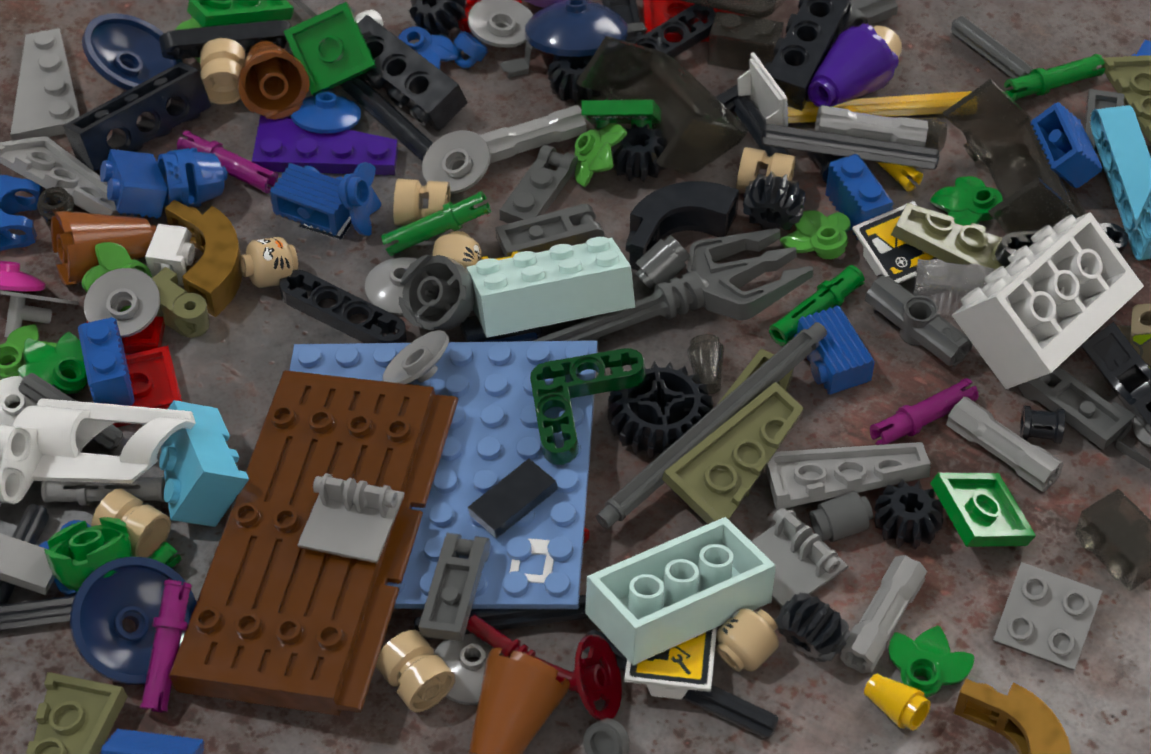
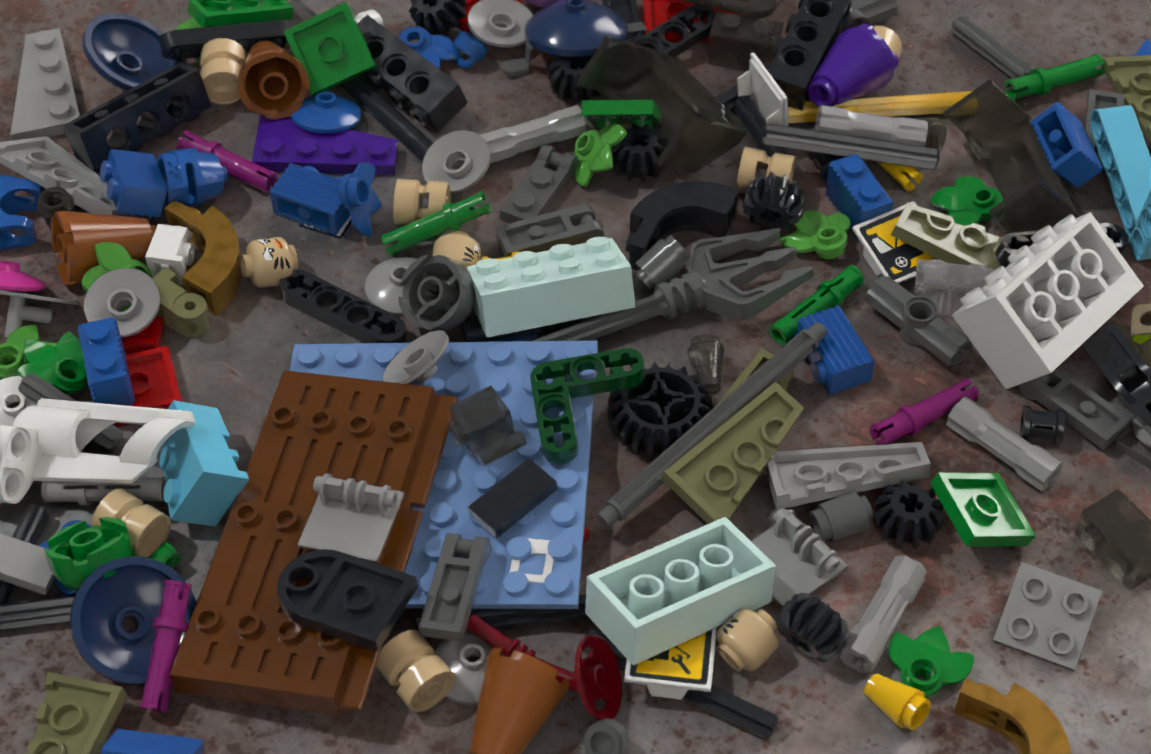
(346, 596): none -> black tile
(484, 426): none -> clear smoke brick

